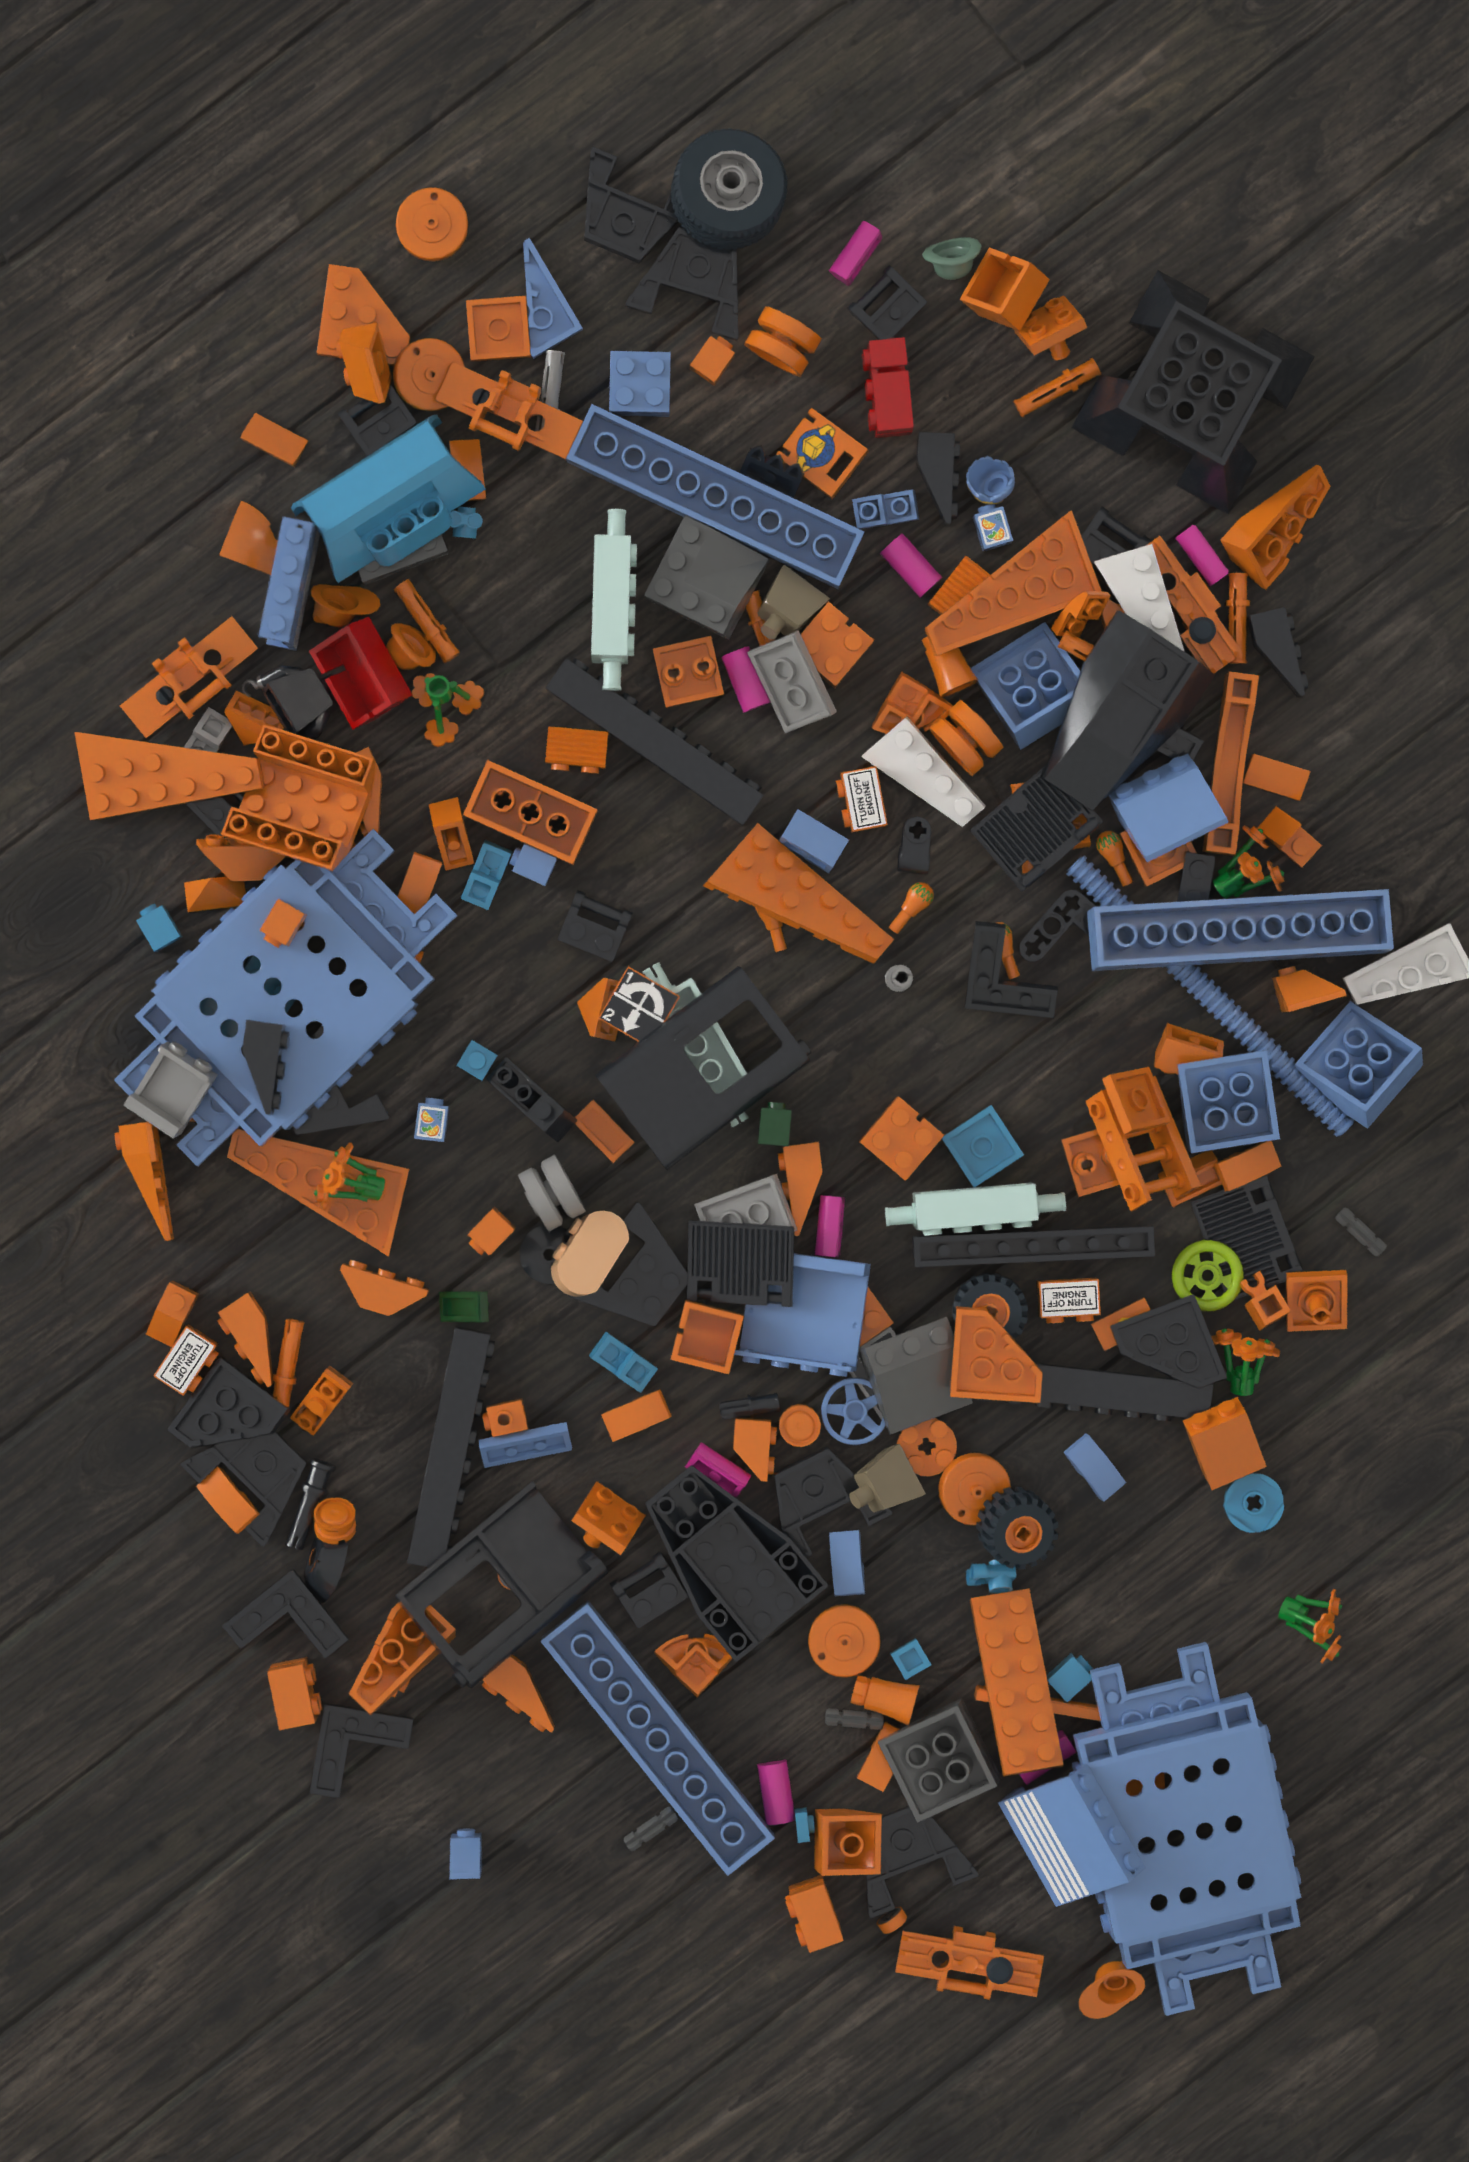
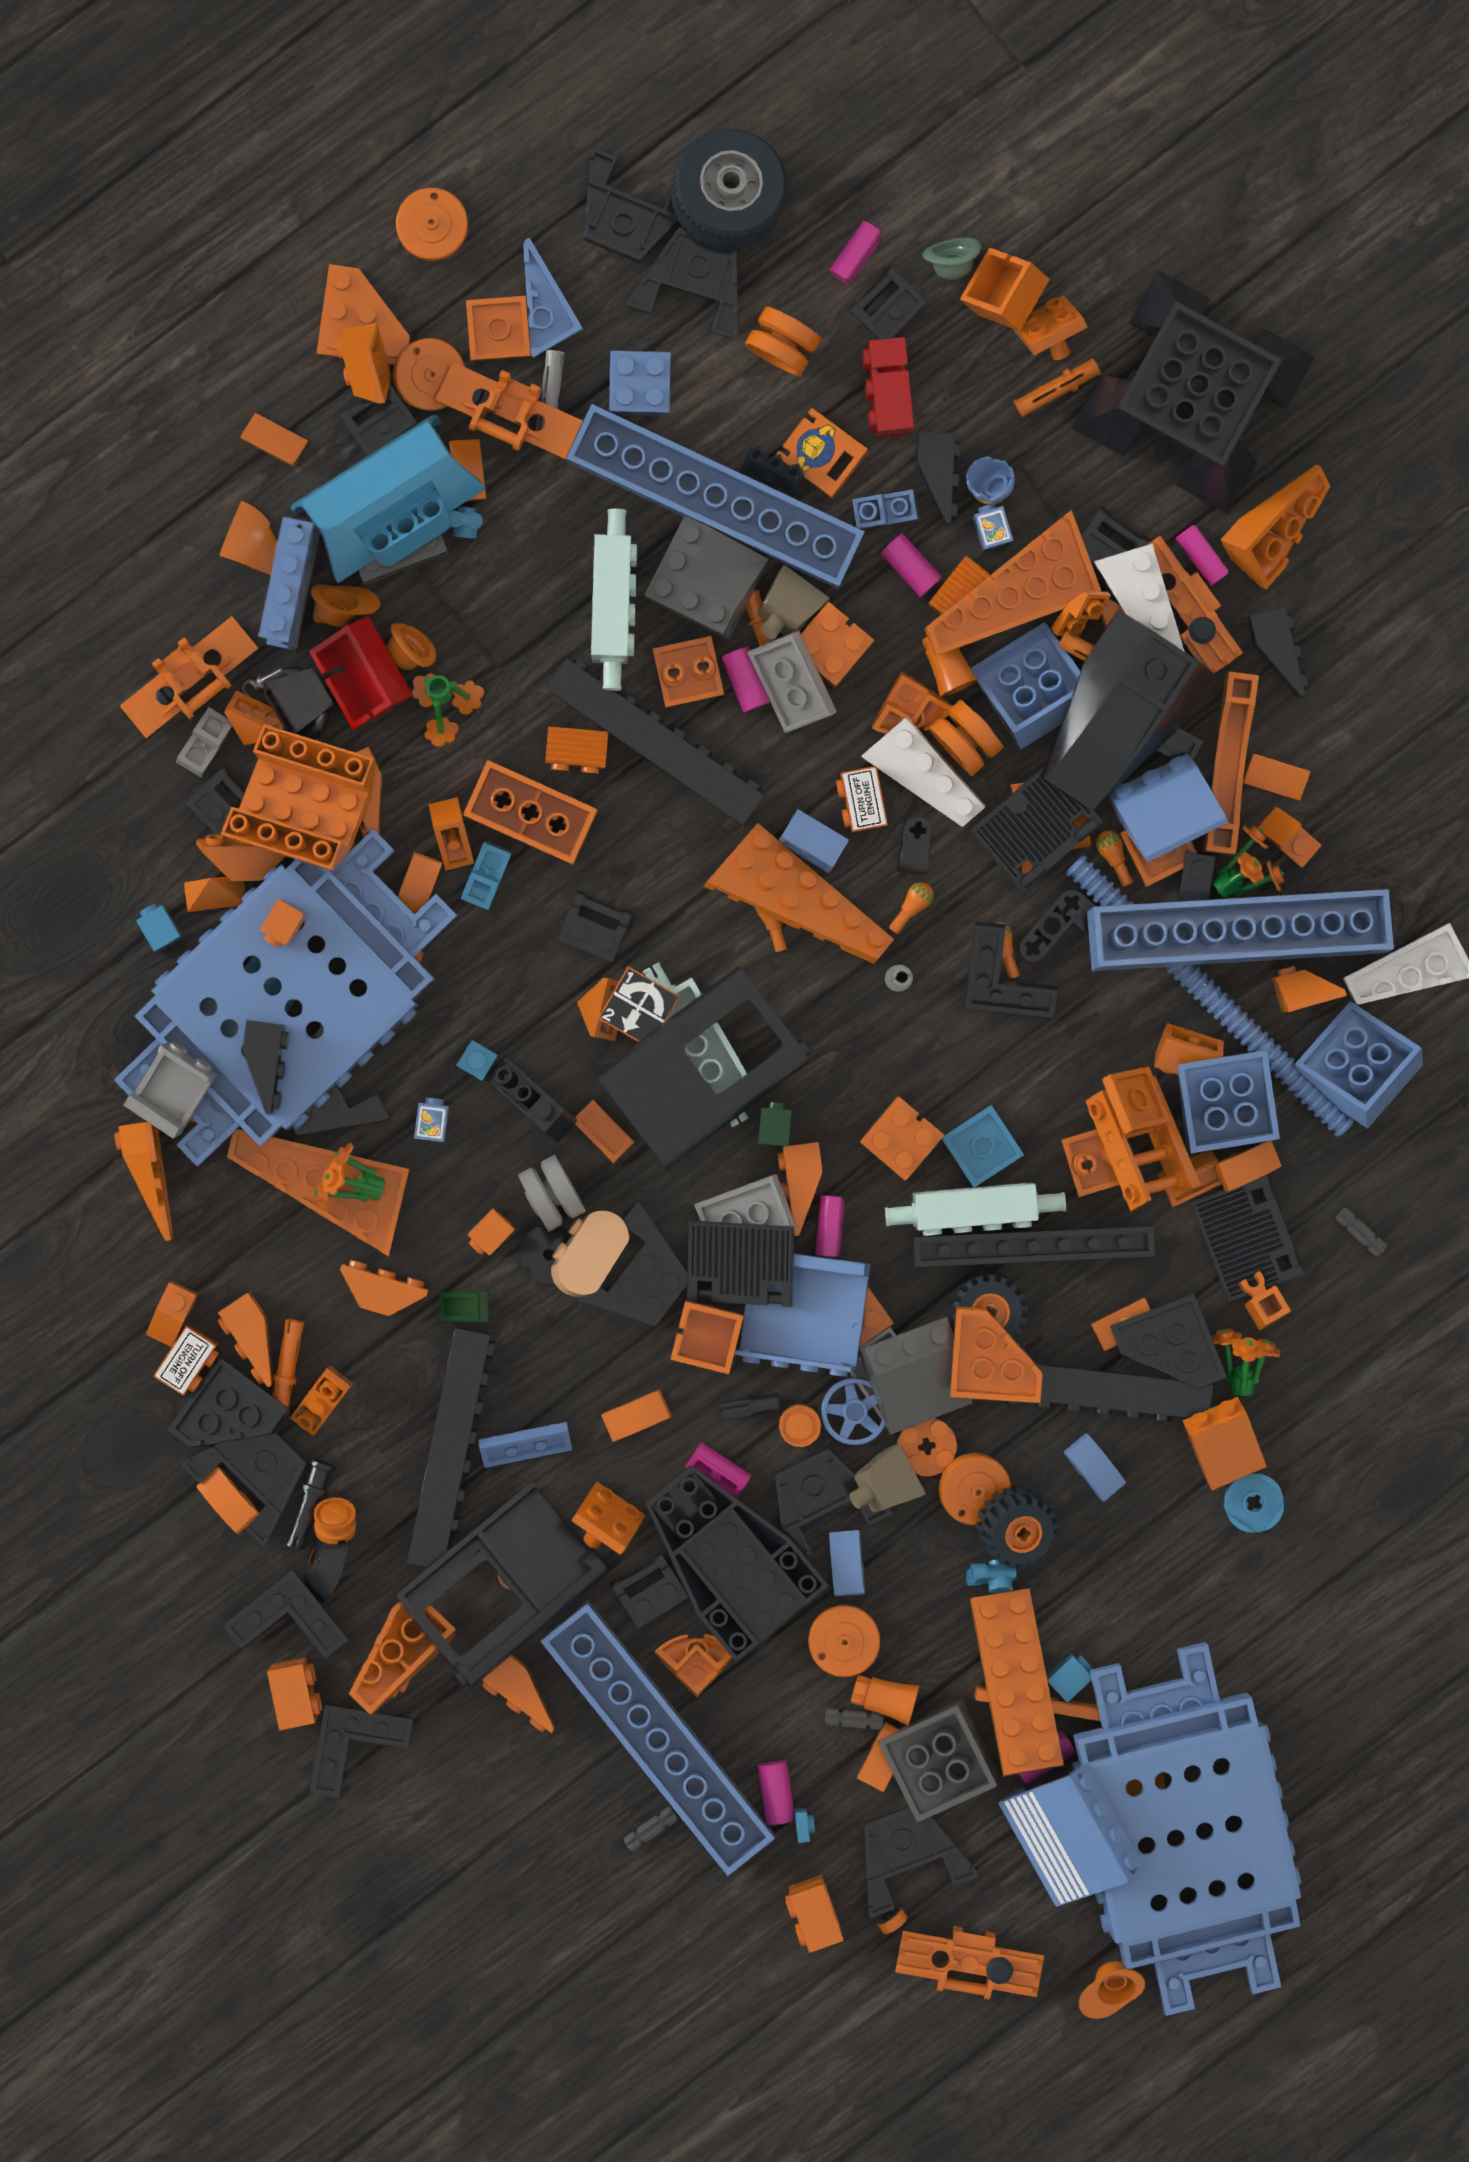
(144, 776): orange wing -> none
(430, 626): orange pin -> none
(465, 1854): medium blue slope -> none
(505, 1418): orange brick -> none
(533, 864): medium blue brick -> none
(623, 1362): dark azure slope -> none
(713, 359): orange brick -> none
(753, 1443): orange slope -> none
(847, 1842): orange slope -> none
(910, 1659): dark azure plate -> none
(1068, 1299): brick -> none
(1221, 1254): lime plate -> none
(1238, 612): orange pin -> none
(1295, 1613): plant -> none
(1316, 1300): orange plate -> none

